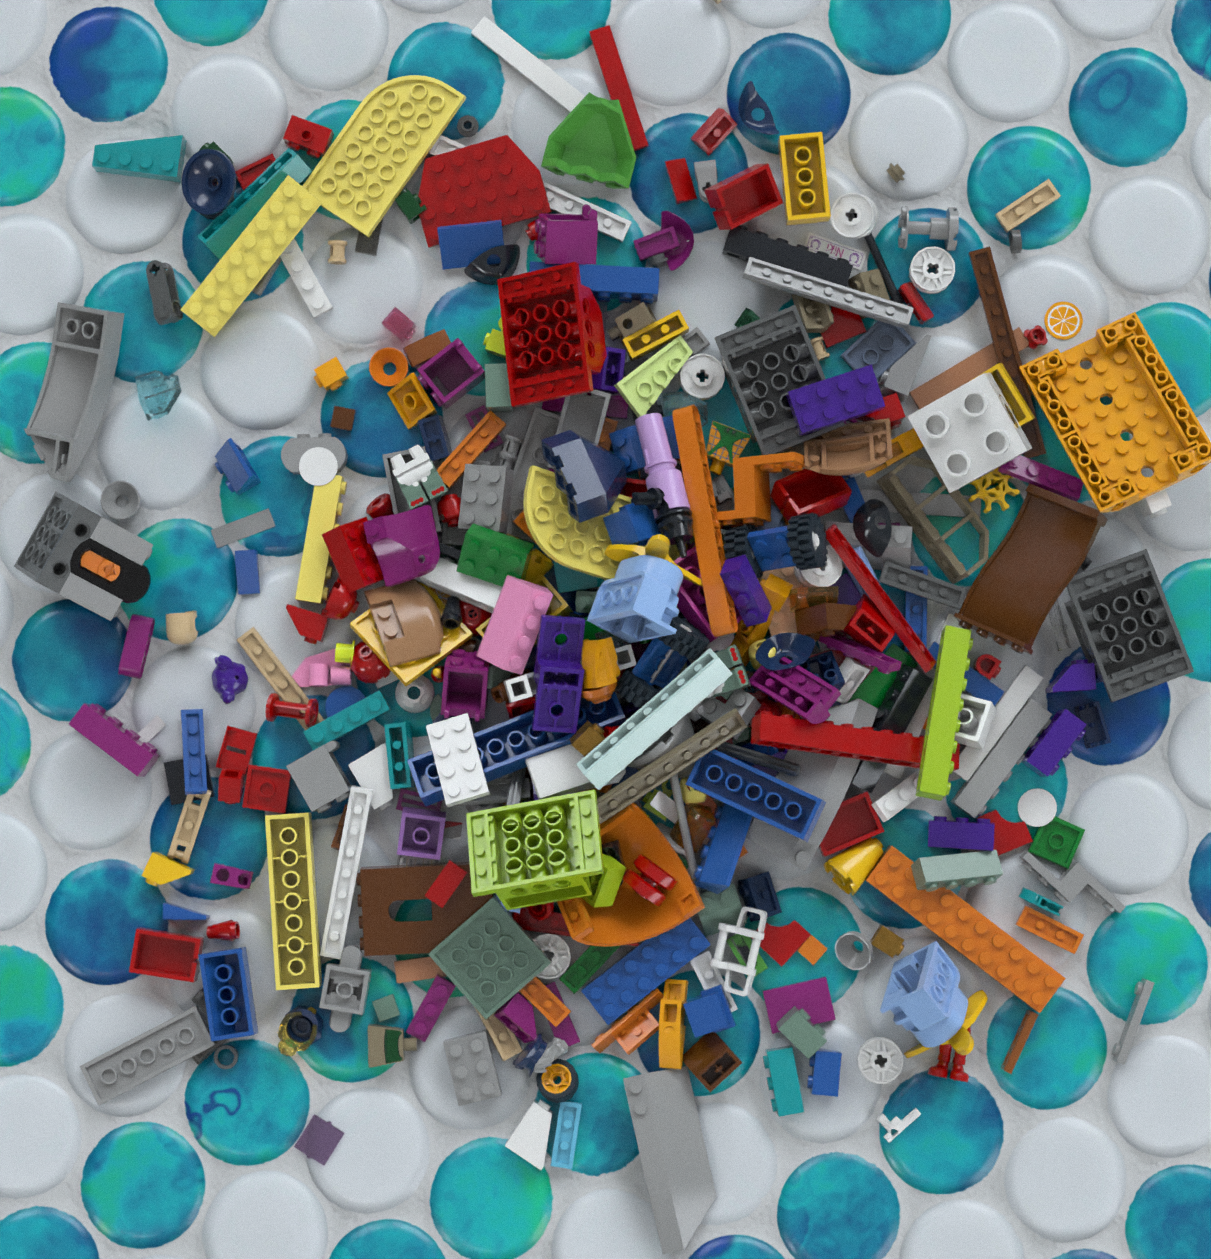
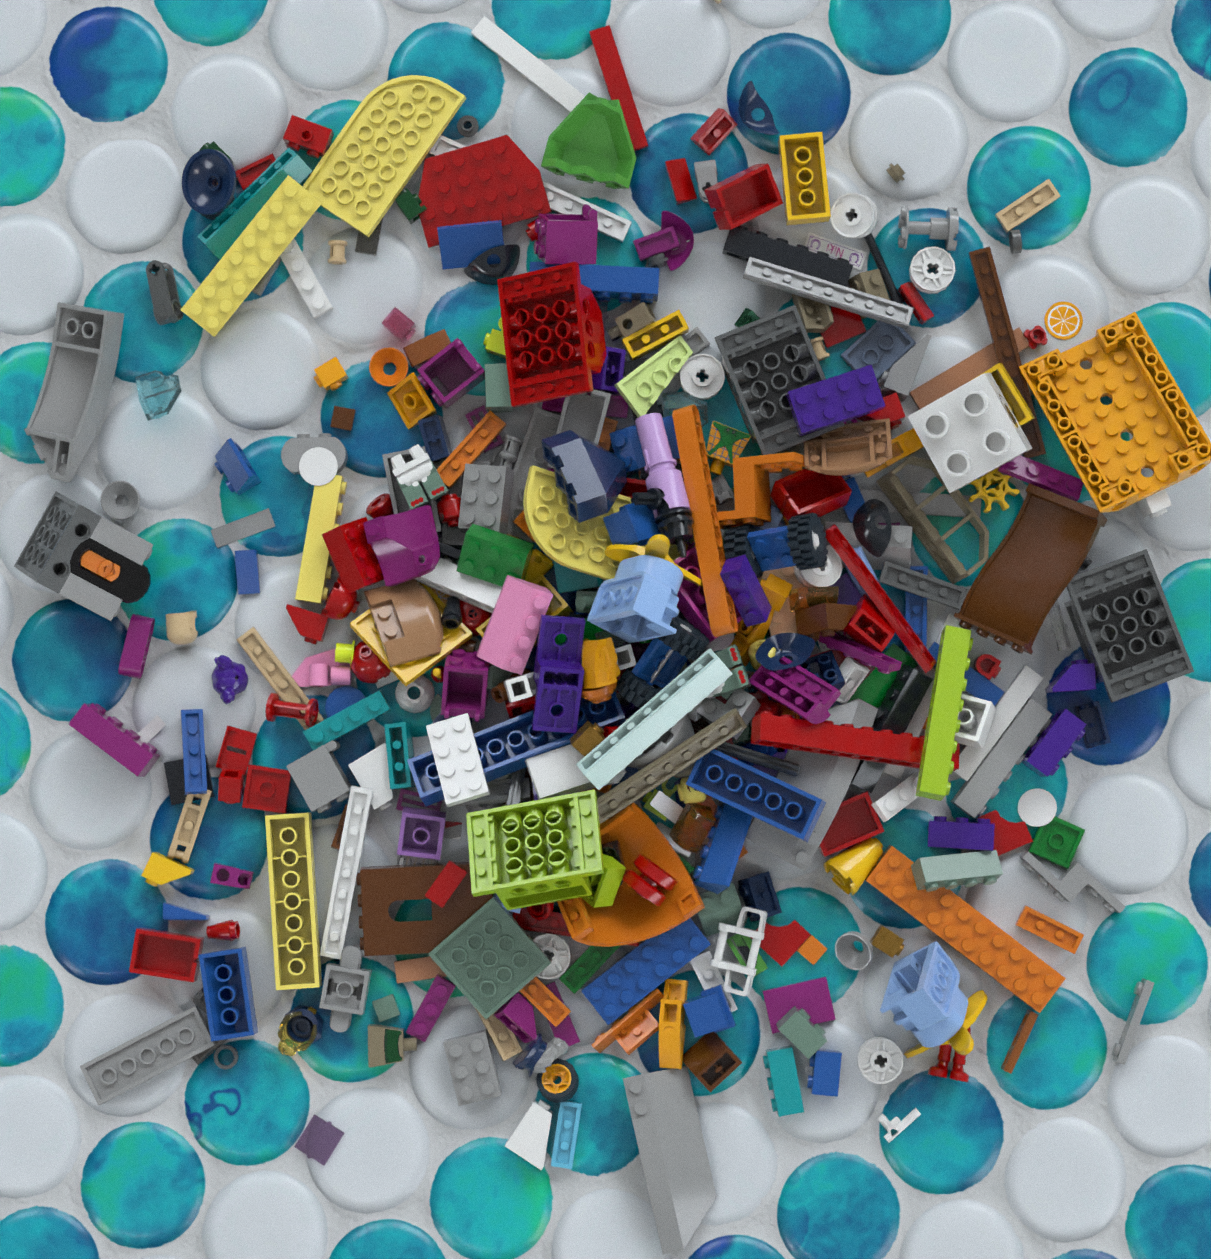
(144, 158): teal wedge -> none
(684, 828): light grey bar -> none
(1040, 901): teal piece -> none

